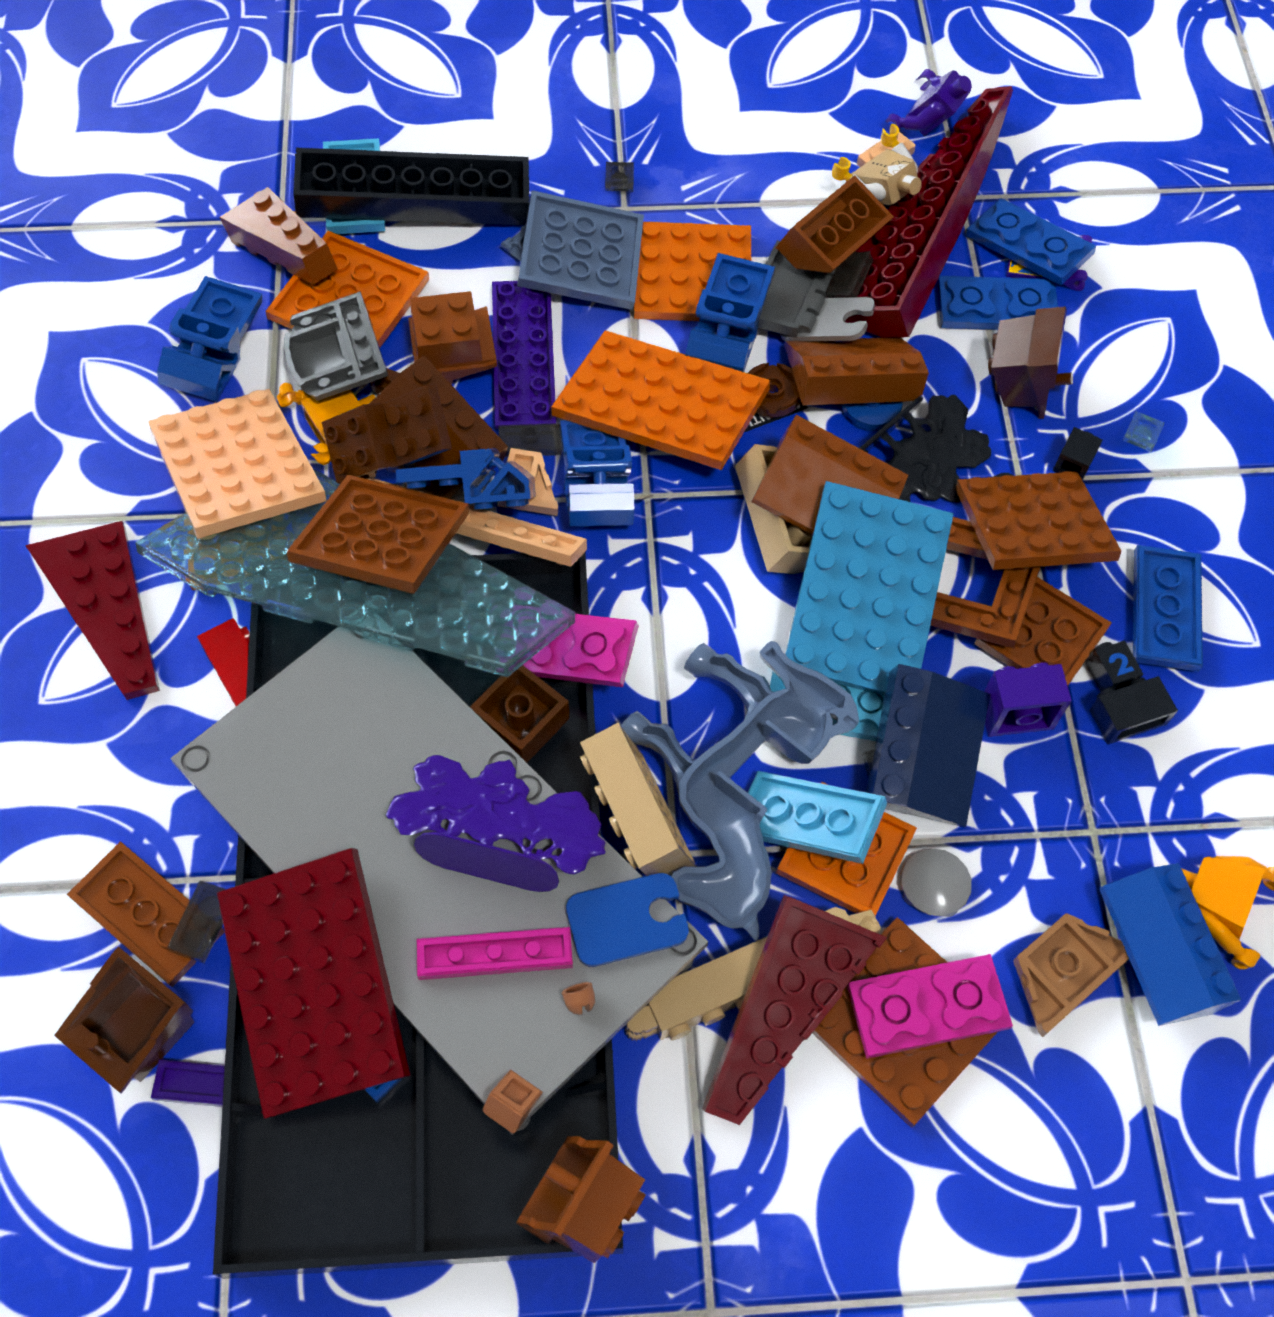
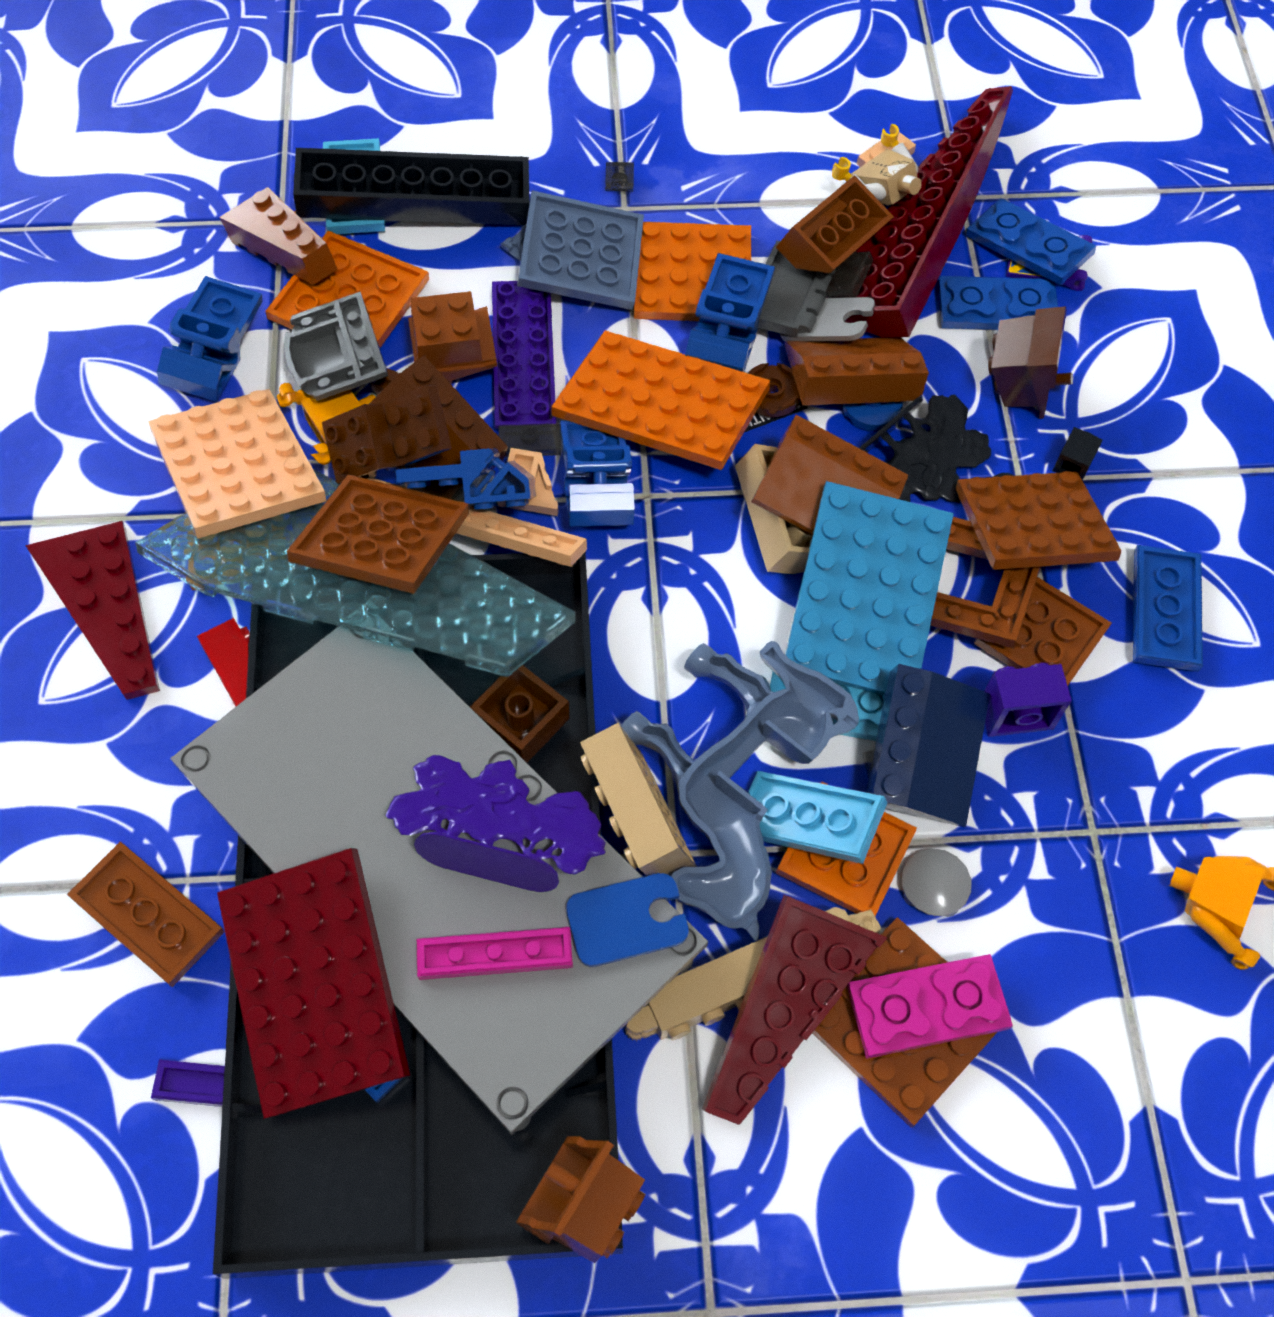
(125, 1022): reddish brown piece -> none
(199, 924): clear smoke plate -> none
(511, 1101): nougat slope -> none
(578, 996): nougat hinge -> none
(588, 652): dark pink piece -> none
(938, 102): dark purple torso -> none
(1066, 968): medium nougat wing -> none
(1113, 666): black brick -> none
(1132, 709): black piece -> none
(1143, 431): clear light blue plate -> none
(1169, 944): blue slope -> none

